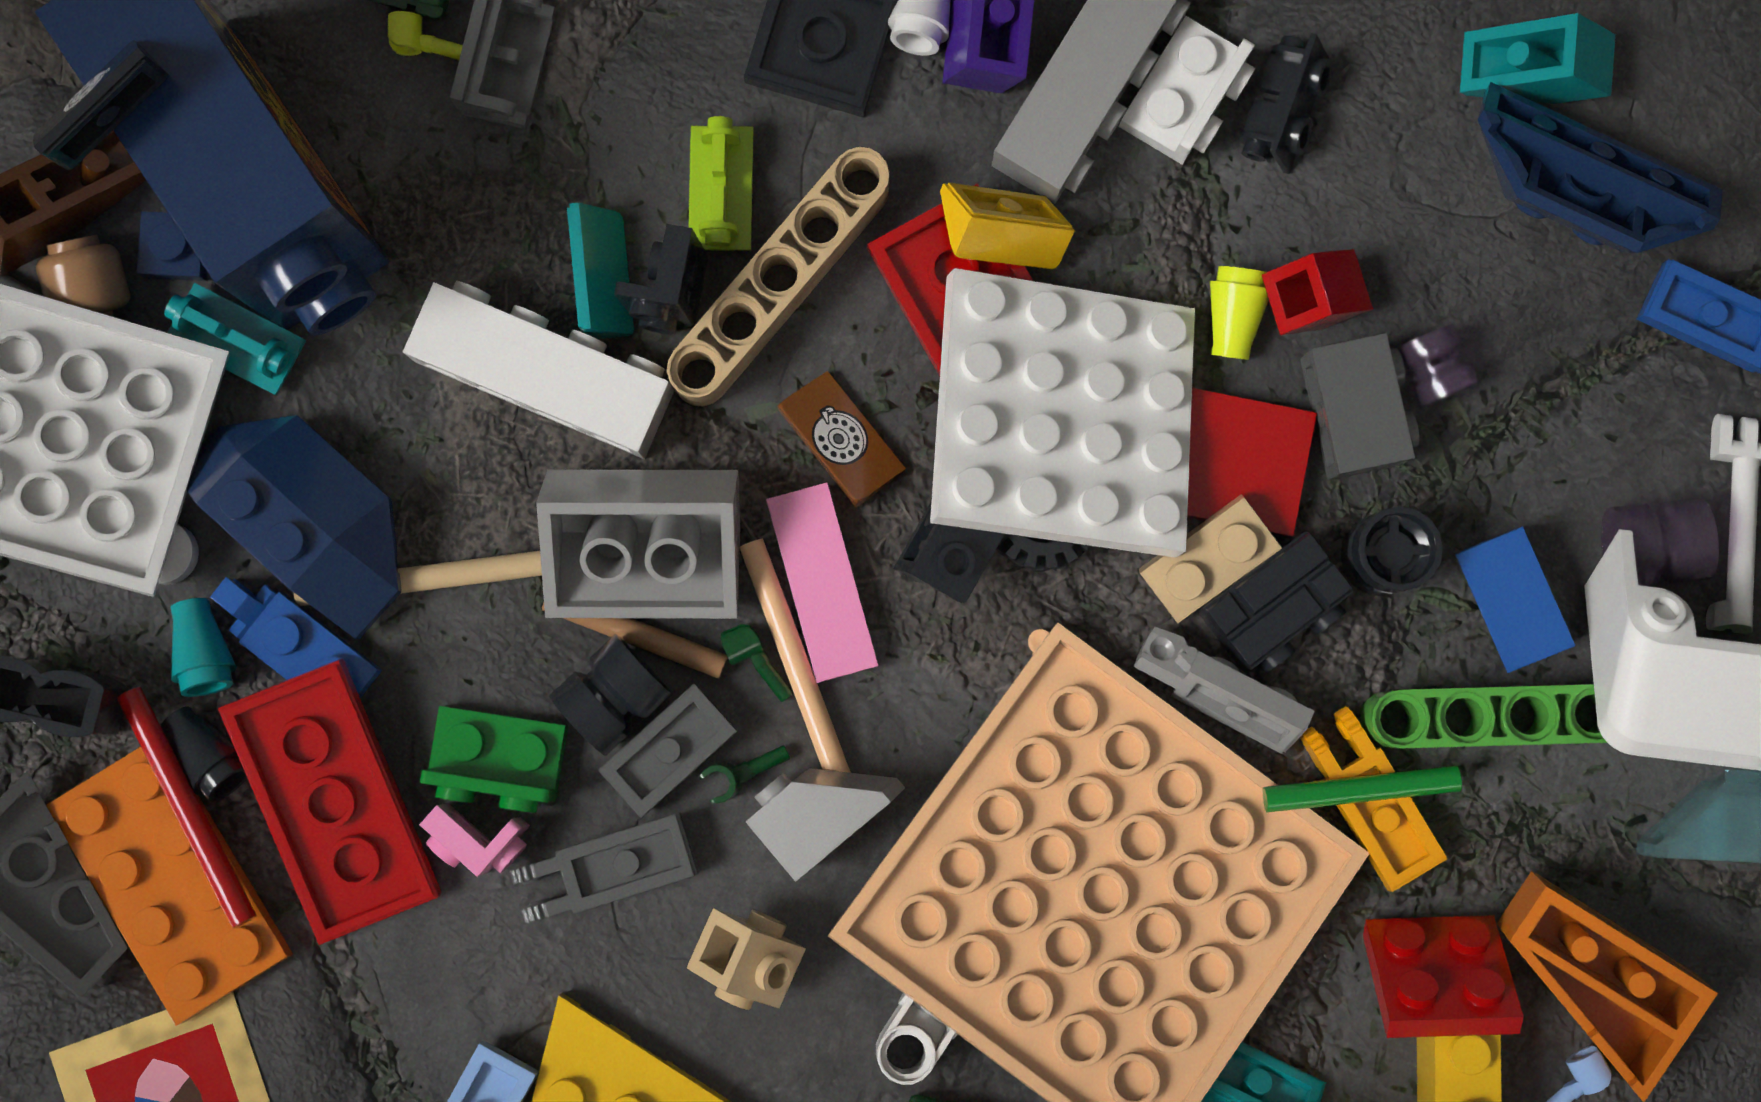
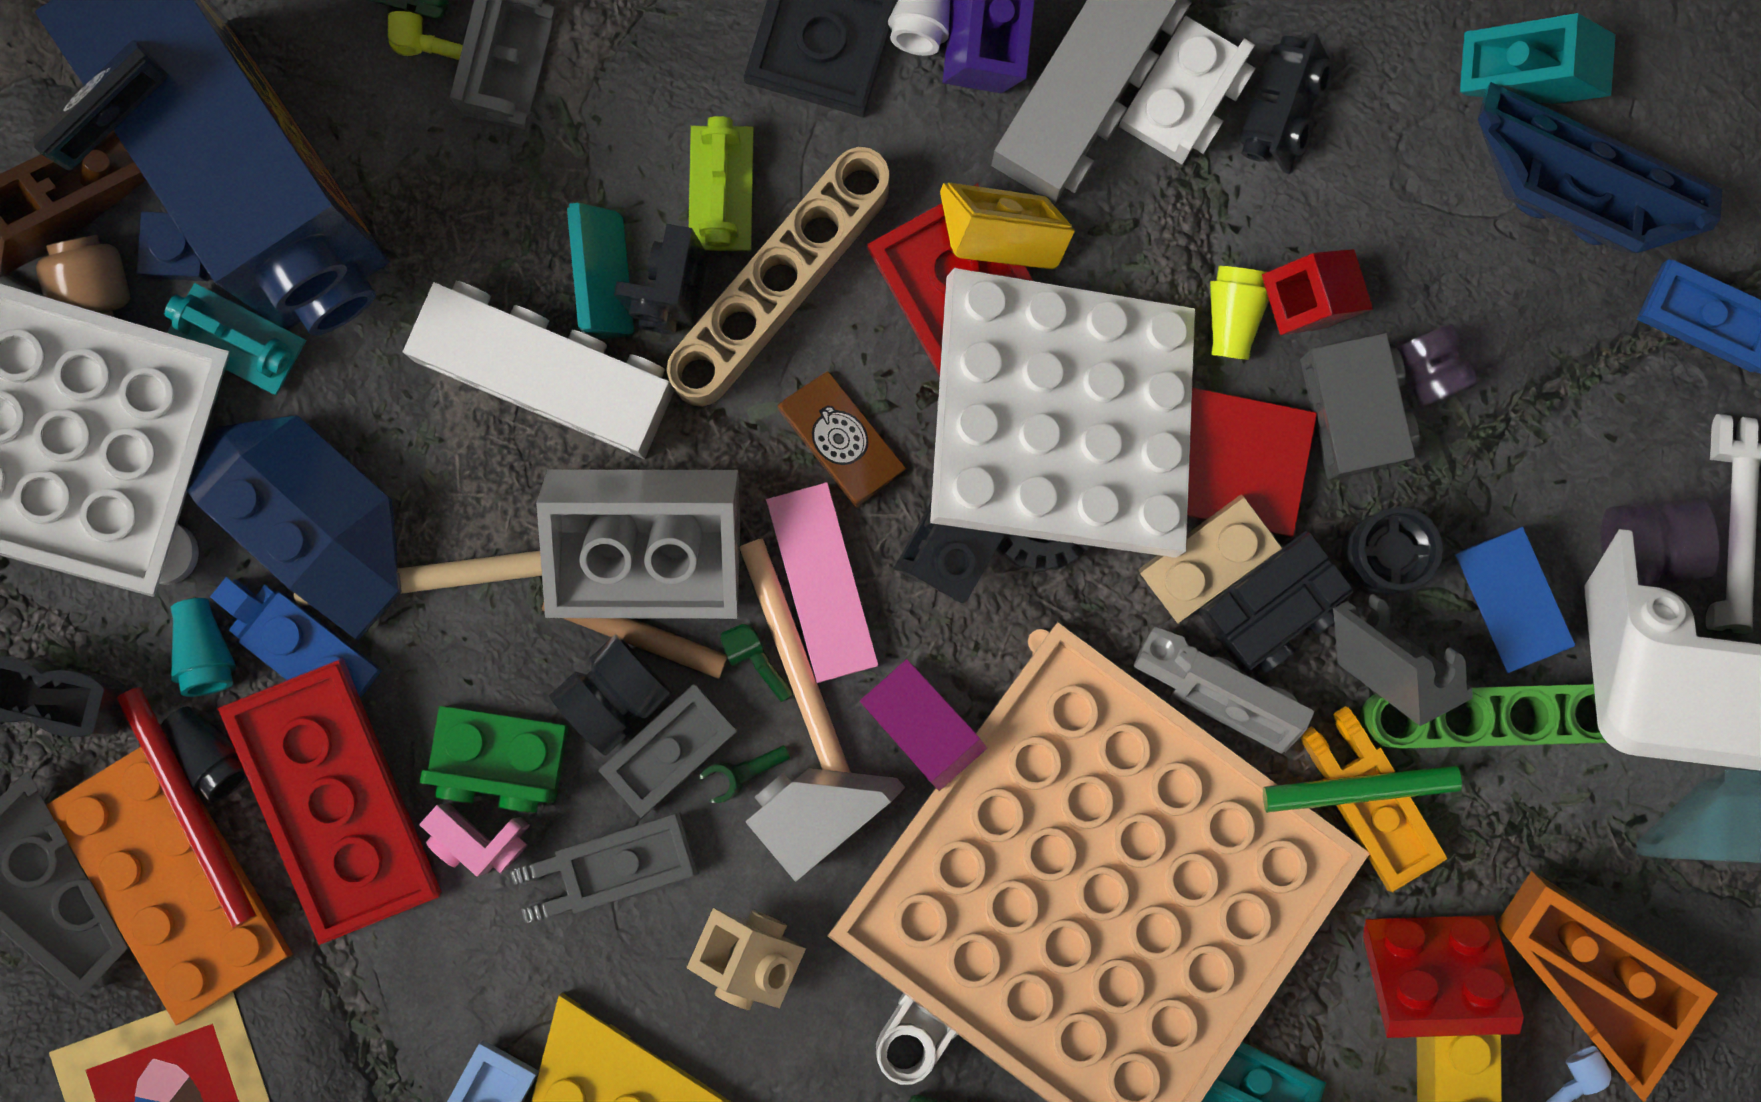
(923, 724): none -> magenta tile
(1397, 666): none -> dark grey hinge

